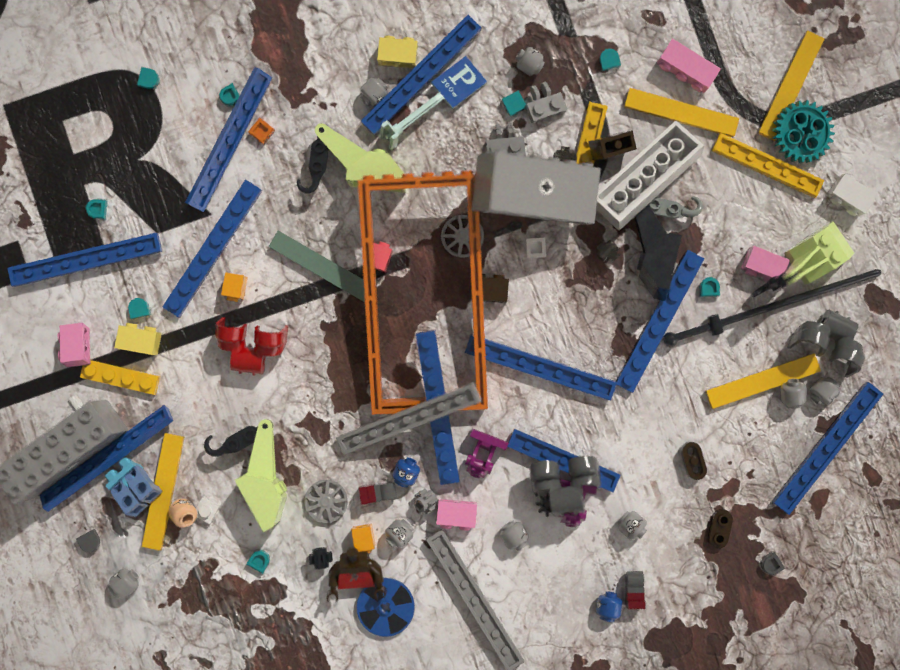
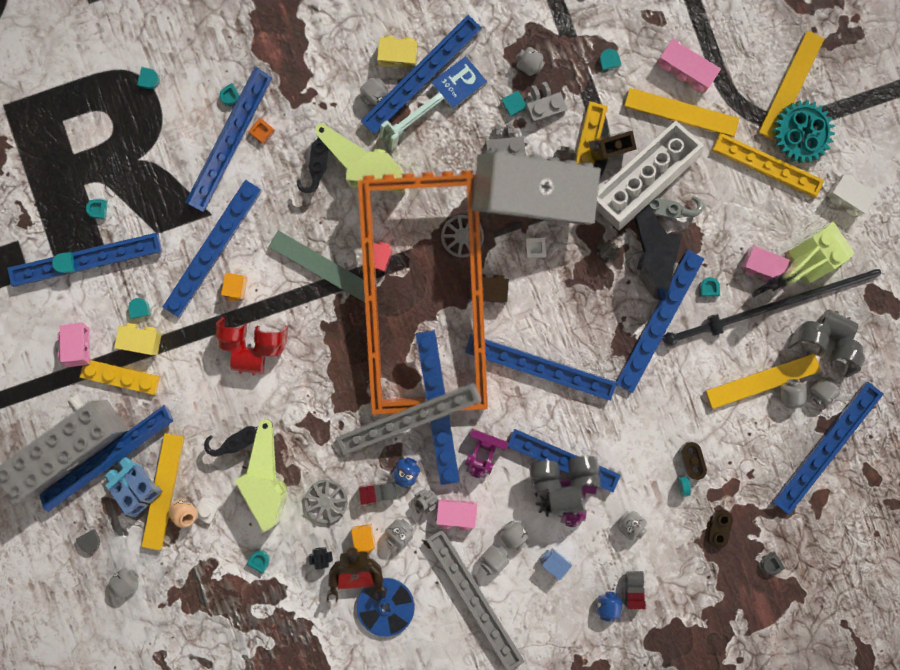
(64, 262): none -> teal tile
(494, 560): none -> light grey head
(555, 563): none -> medium blue brick
(684, 486): none -> teal tile

